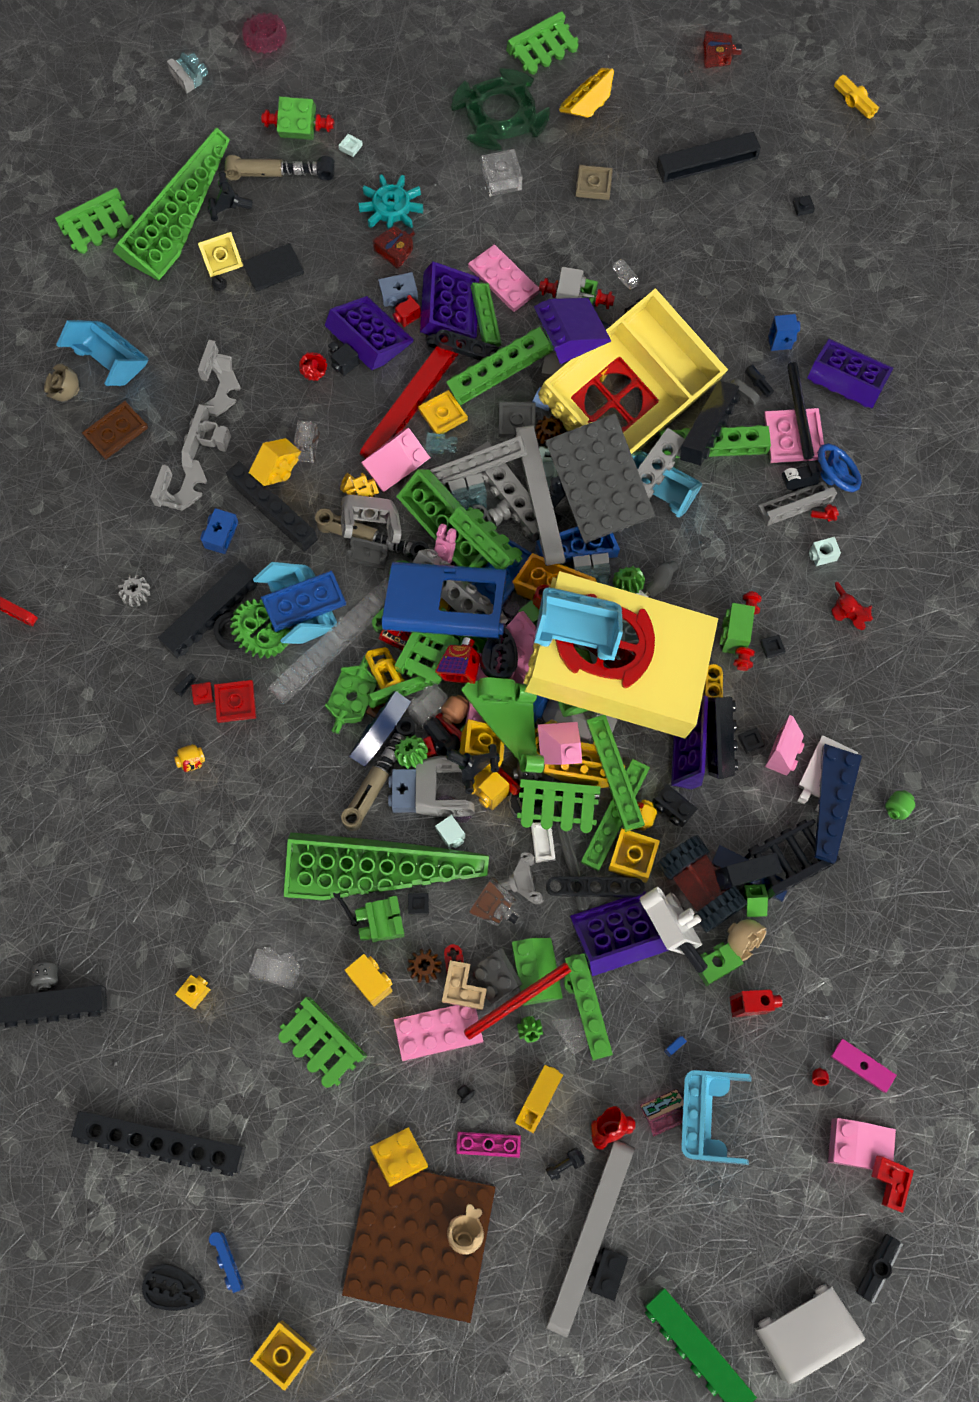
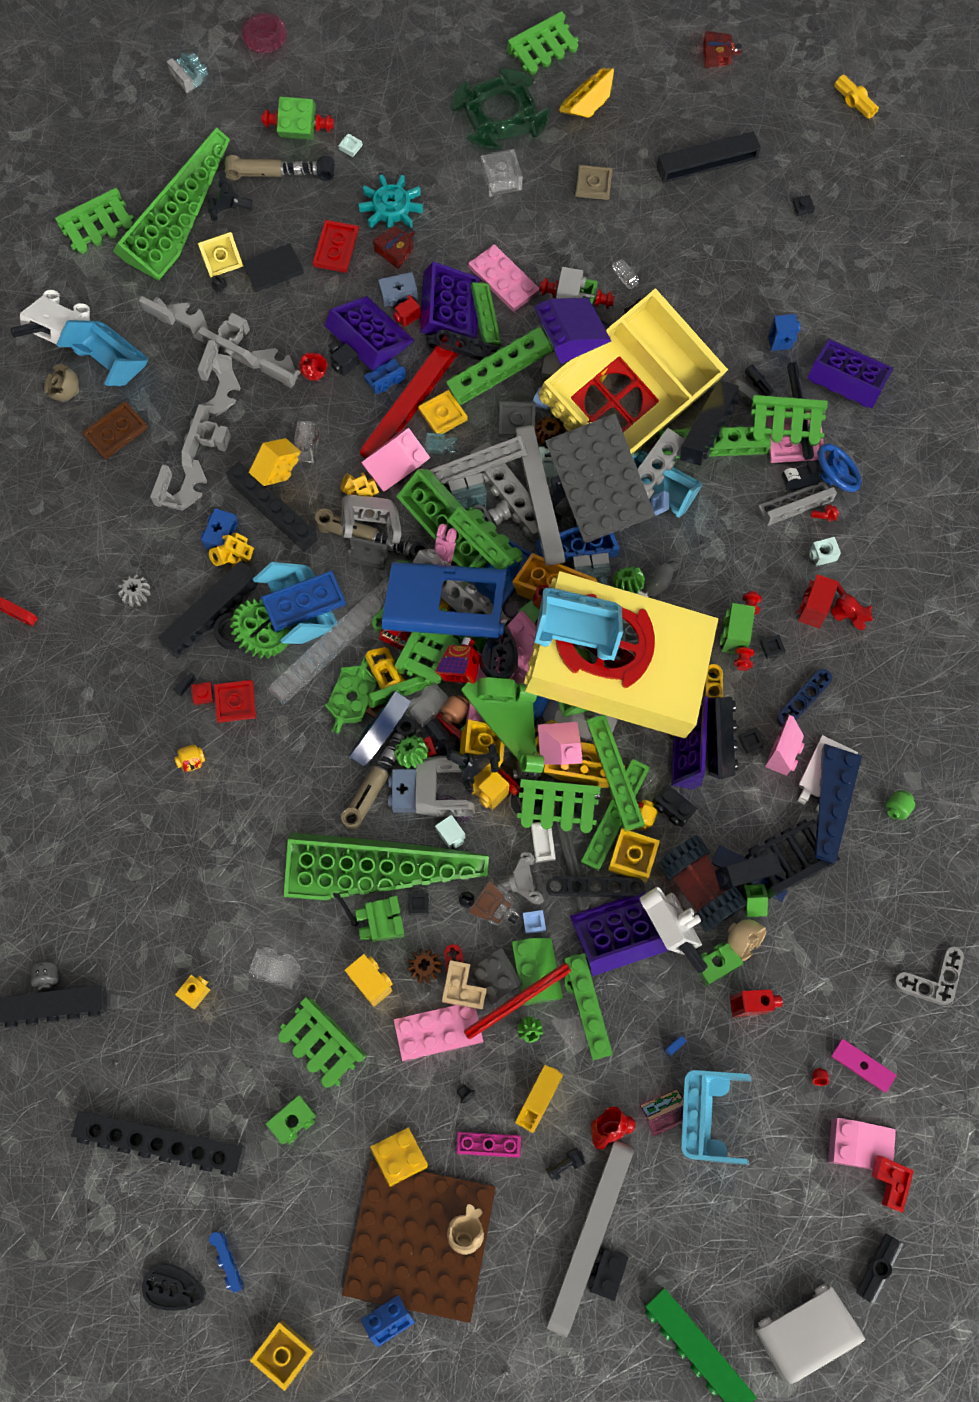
(47, 317): none -> white piece
(225, 552): none -> yellow piece
(227, 341): none -> light grey piece
(279, 1123): none -> bright green brick
(335, 246): none -> red plate
(385, 376): none -> blue bracket
(387, 1321): none -> blue bracket
(464, 903): none -> black hinge
(534, 922): none -> light blue plate
(660, 502): none -> light blue plate
(799, 410): none -> bright green fence
(804, 698): none -> dark blue beam
(817, 601): none -> red brick
(934, 987): none -> light grey beam

